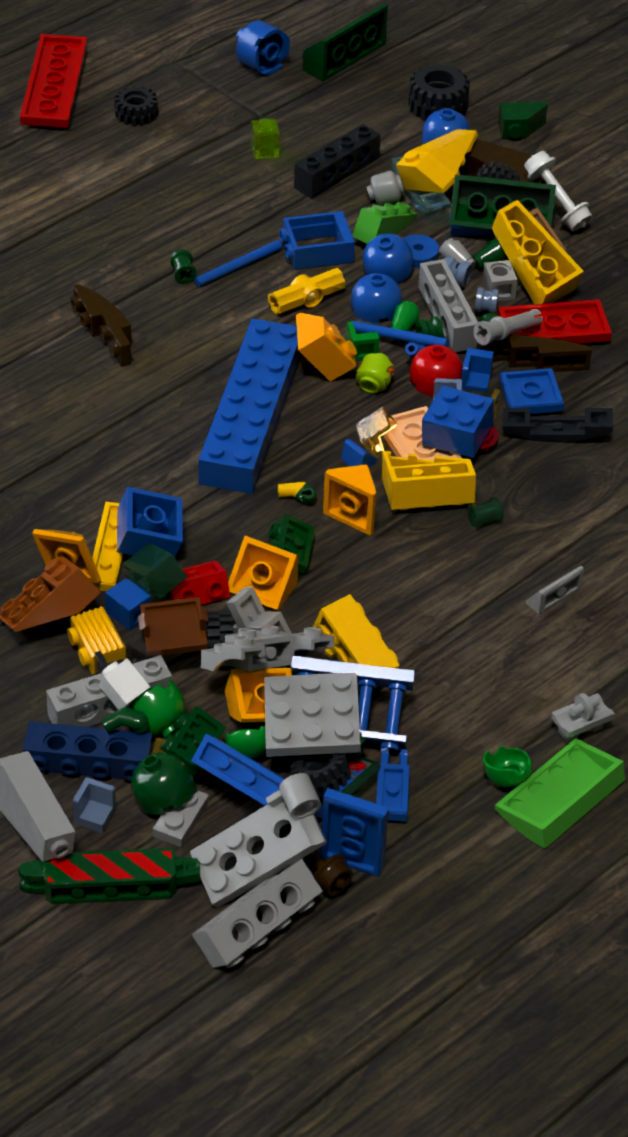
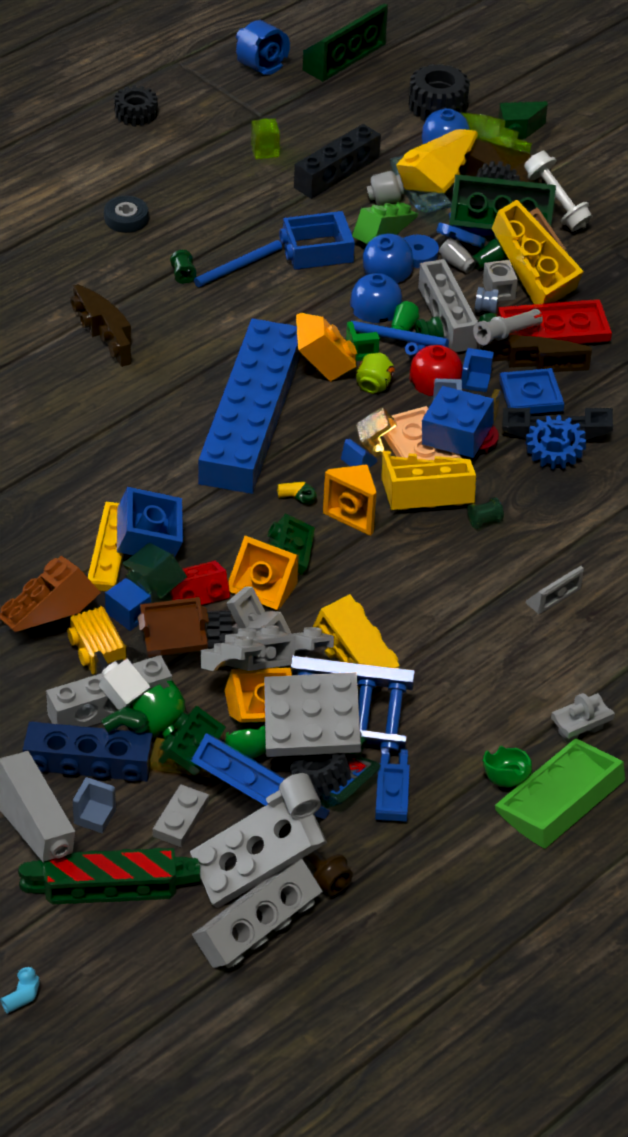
(25, 992): none -> medium azure arm
(53, 81): red plate -> none
(69, 545): light orange slope -> none
(126, 214): none -> black bush
(162, 782): dark green cylinder -> none
(306, 291): yellow piece -> none
(354, 830): blue tile -> none
(461, 235): none -> blue tile
(461, 271): sand blue wheel -> none
(493, 130): none -> clear neon green slope
(555, 442): none -> blue gear

